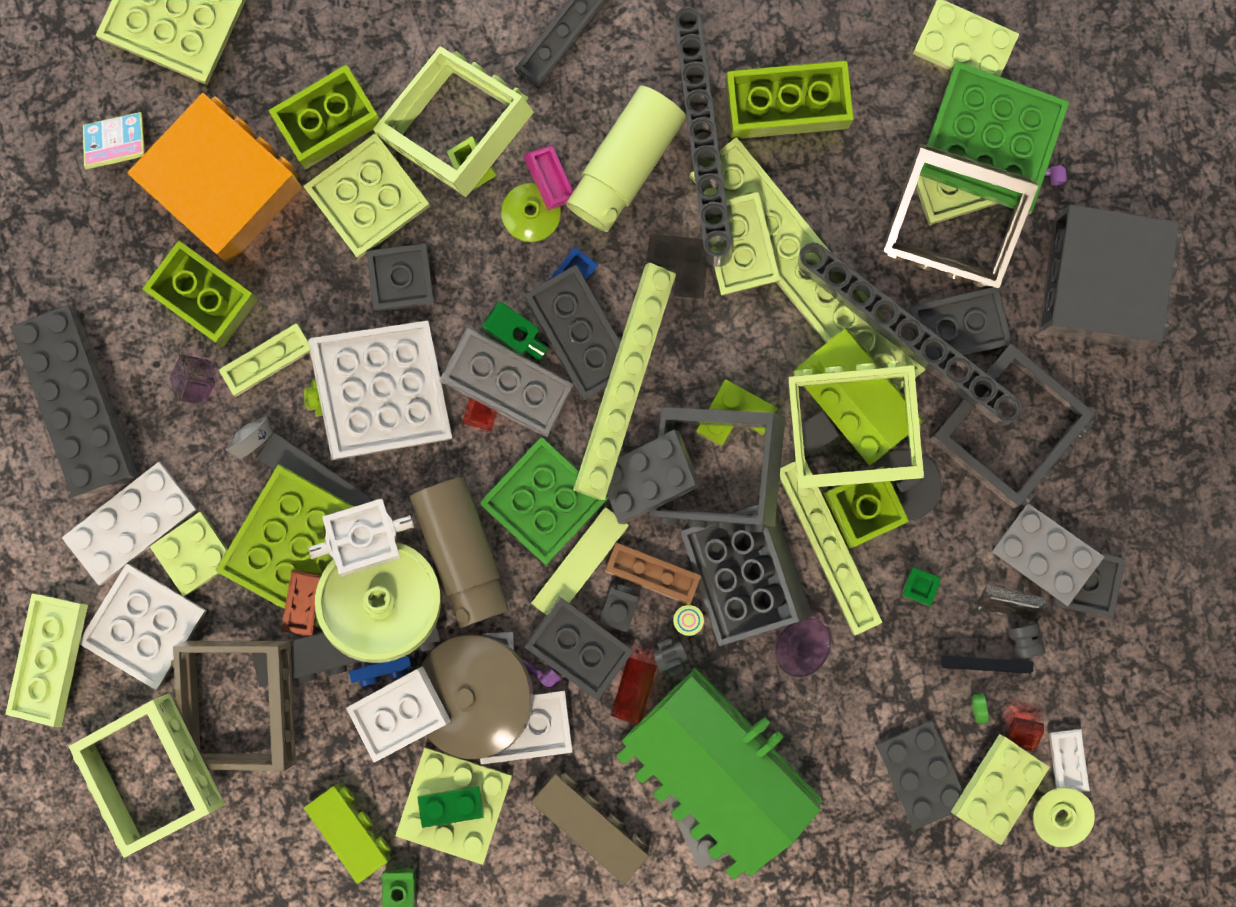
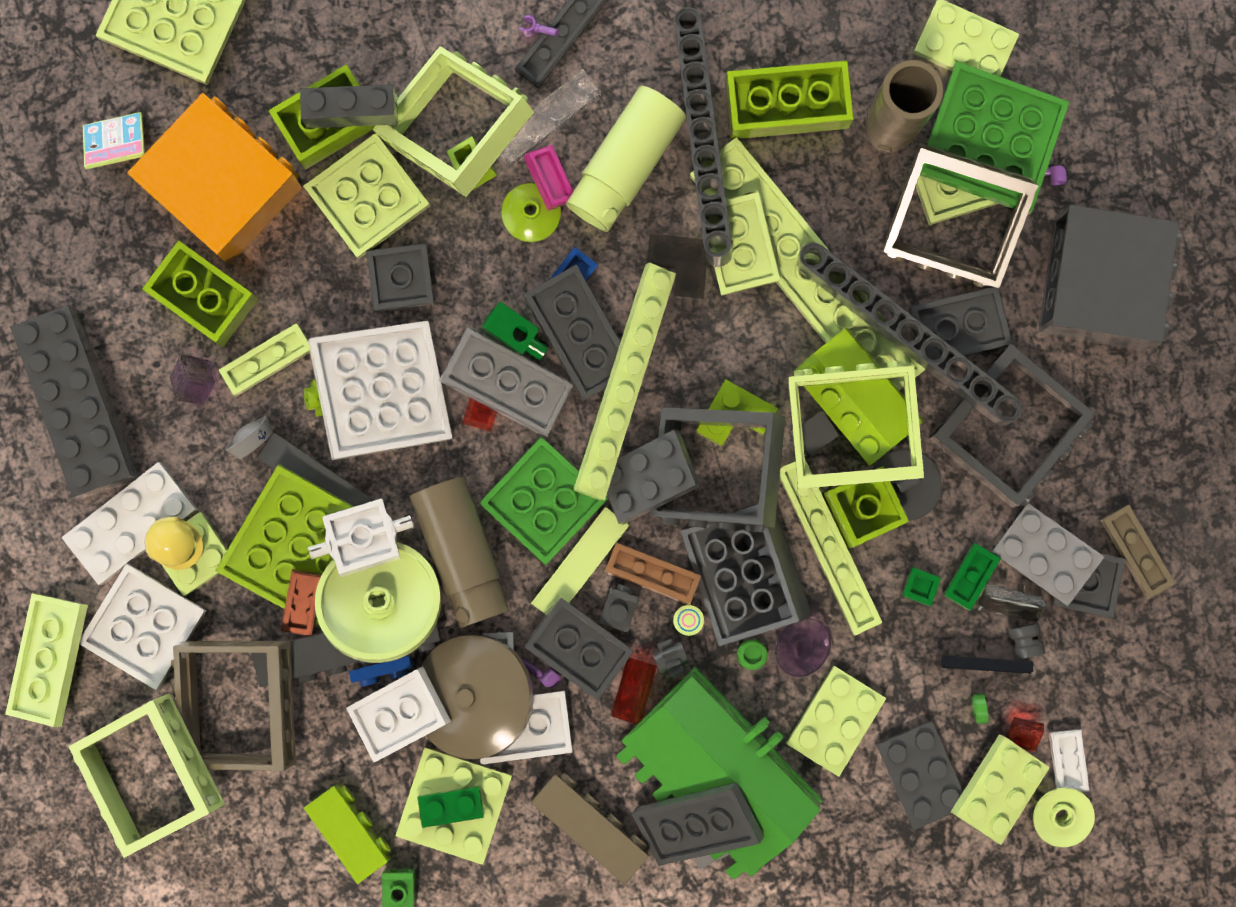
(172, 543): none -> light yellow helmet
(349, 106): none -> dark grey brick
(537, 28): none -> medium lavender hand
(551, 115): none -> clear plate
(698, 824): none -> dark grey plate
(752, 654): none -> bright green tile
(836, 721): none -> yellowish green plate
(915, 90): none -> dark tan piece
(971, 576): none -> green plate
(1138, 551): none -> dark tan plate

